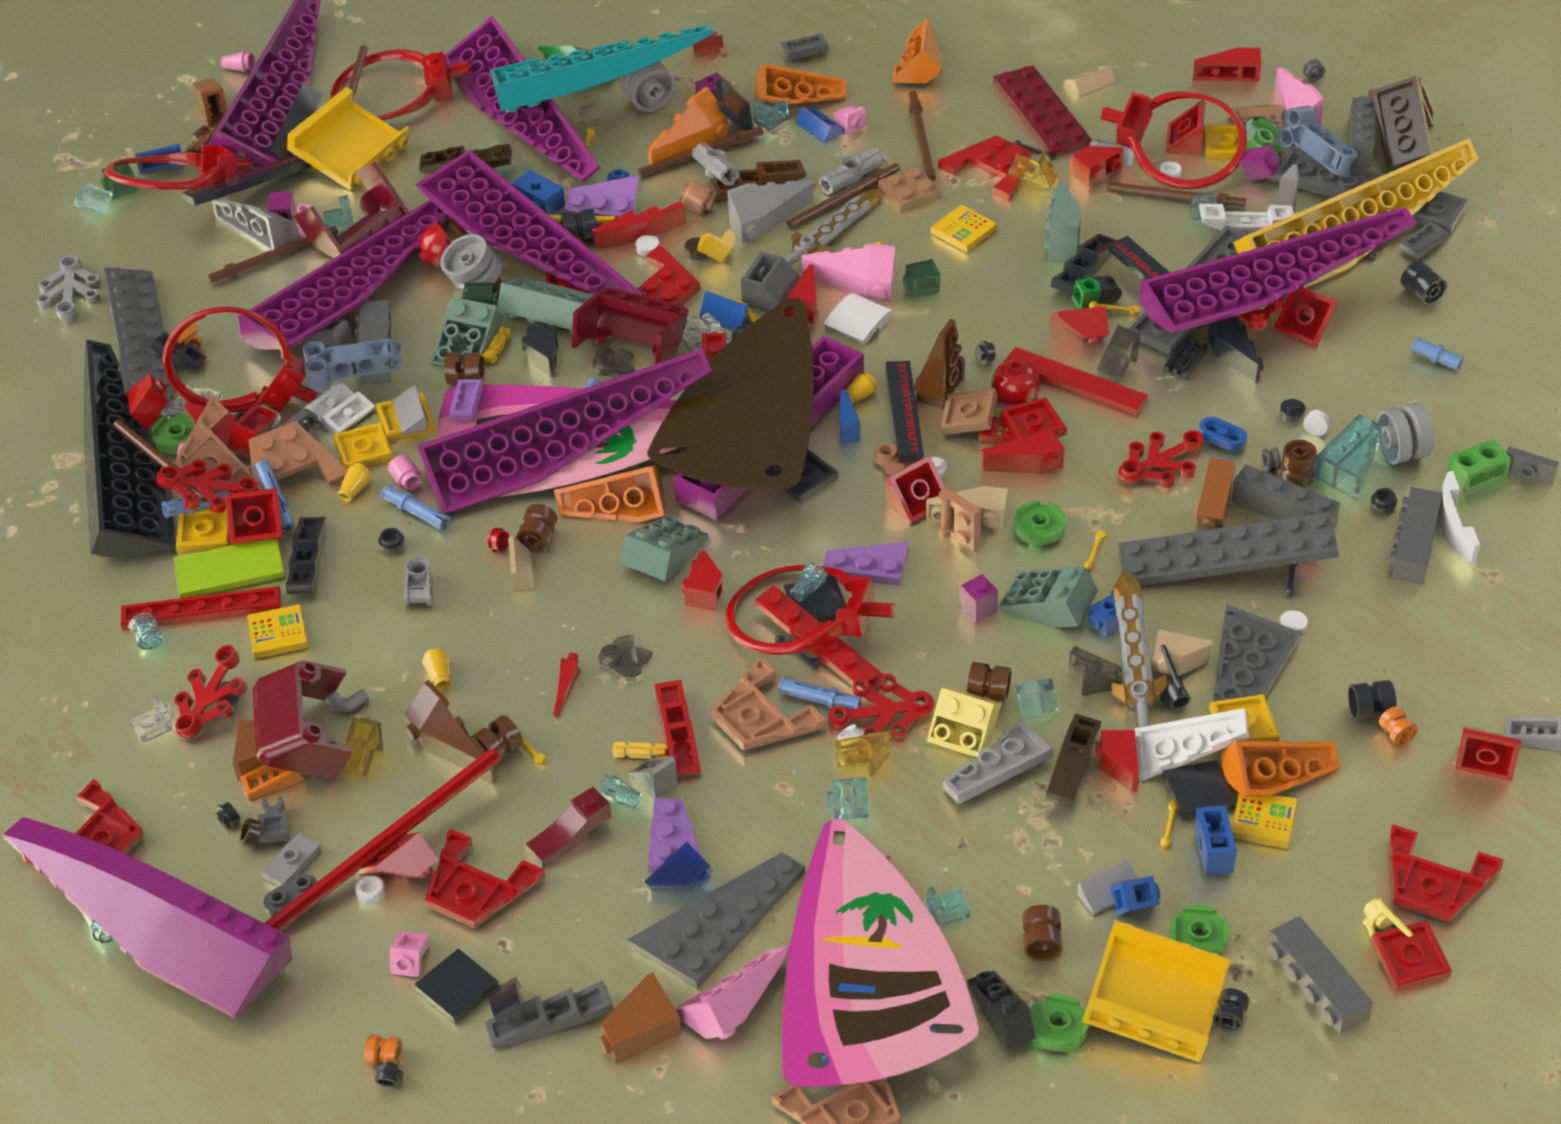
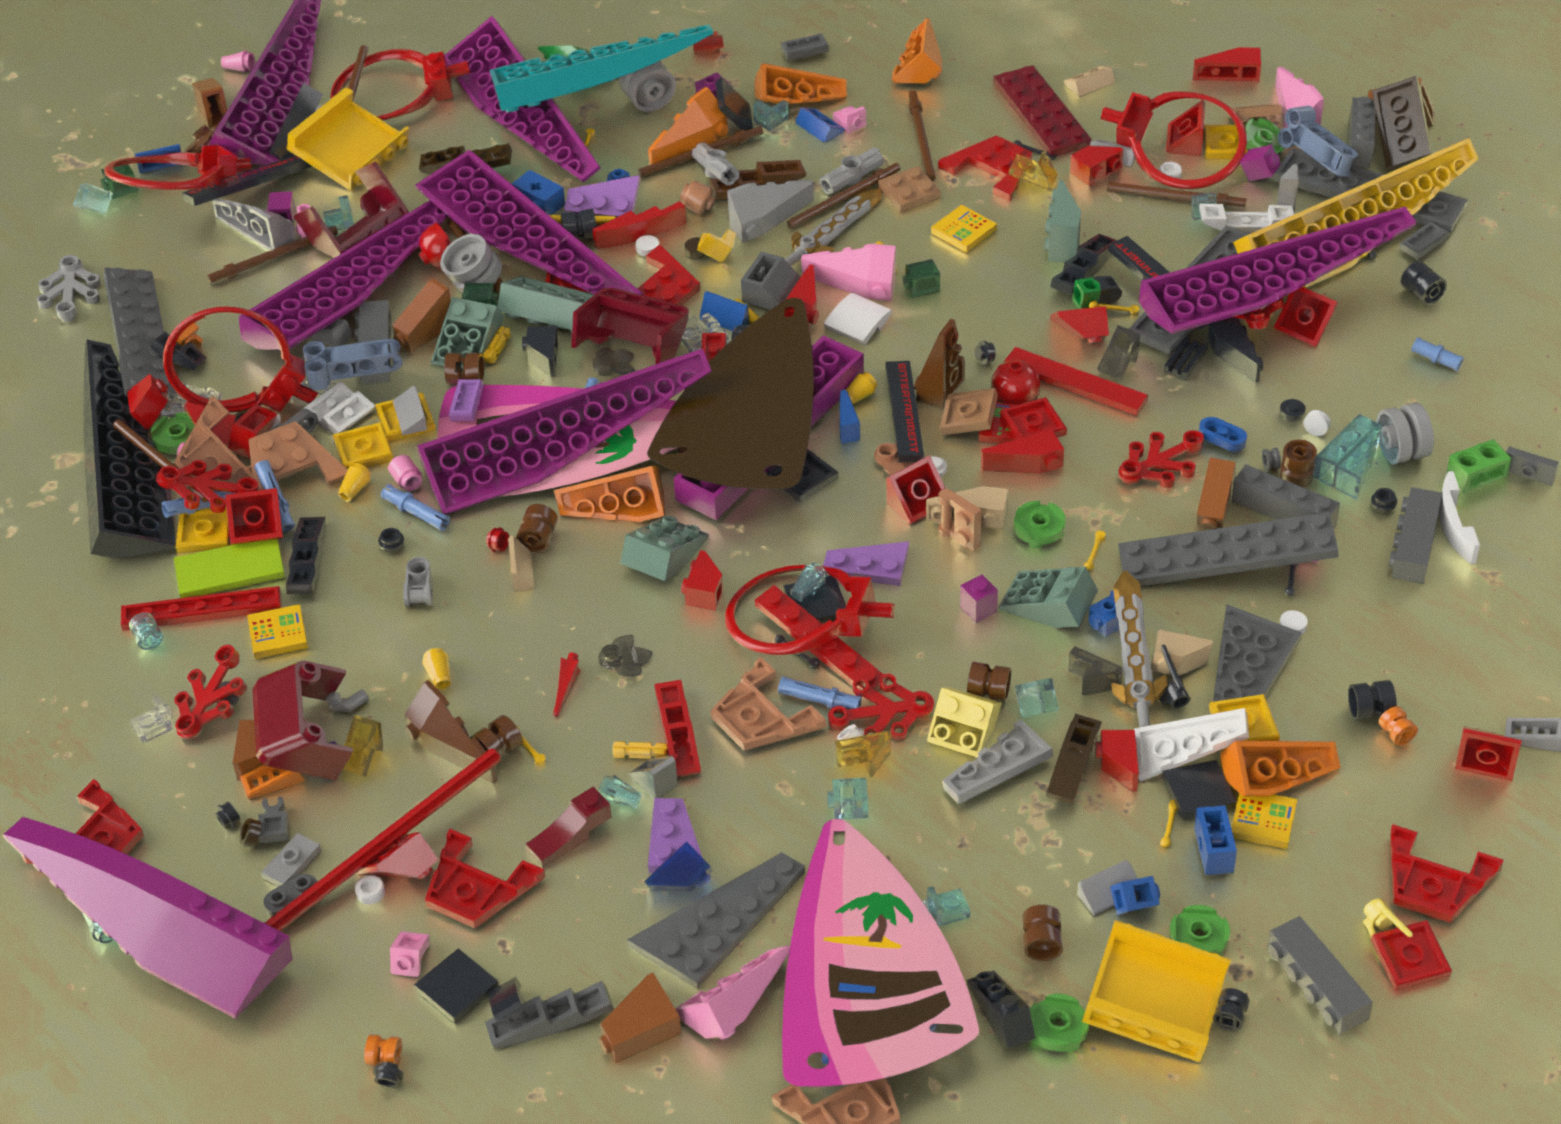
(422, 317): none -> dark orange slope
(1317, 74): dark grey bush -> none

